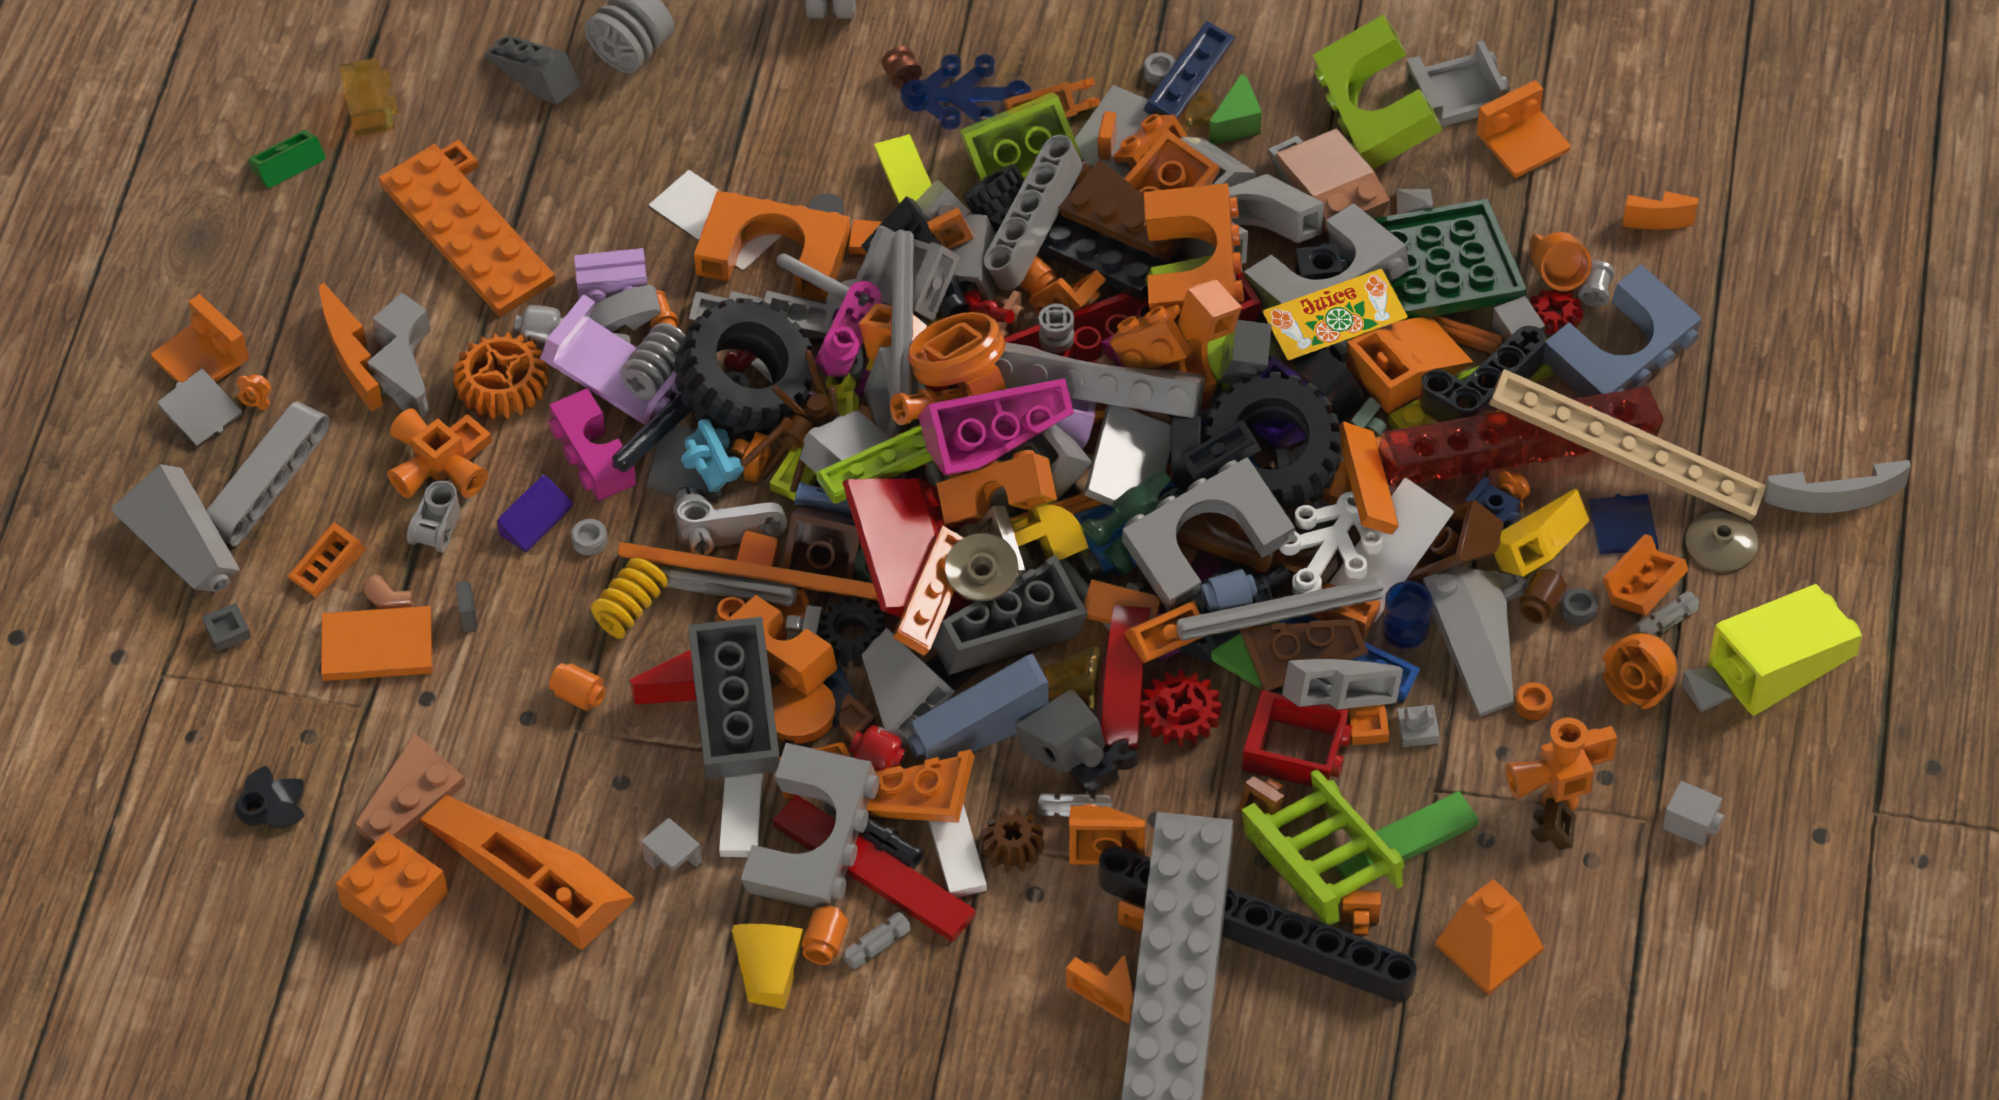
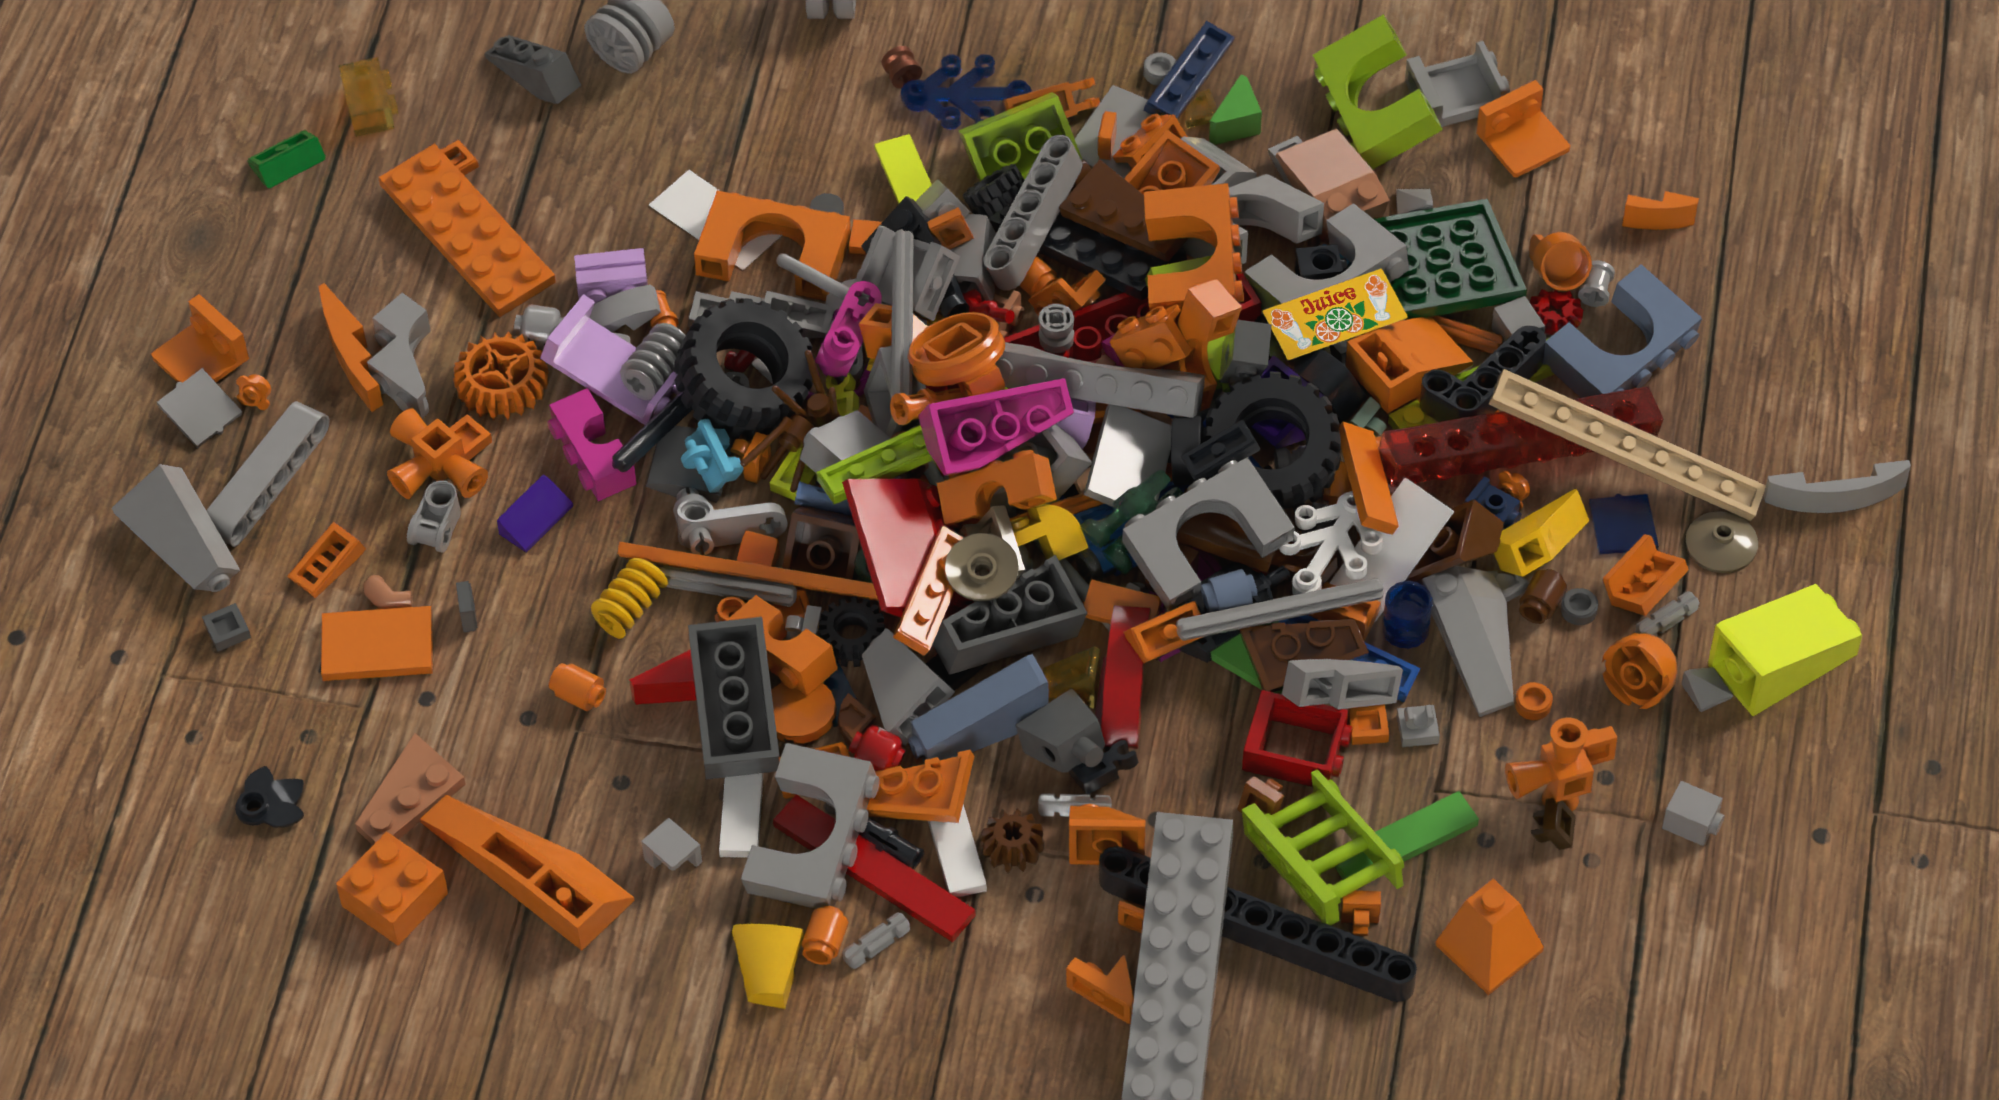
(589, 537): light grey tile -> none
(1181, 708): red gear -> none

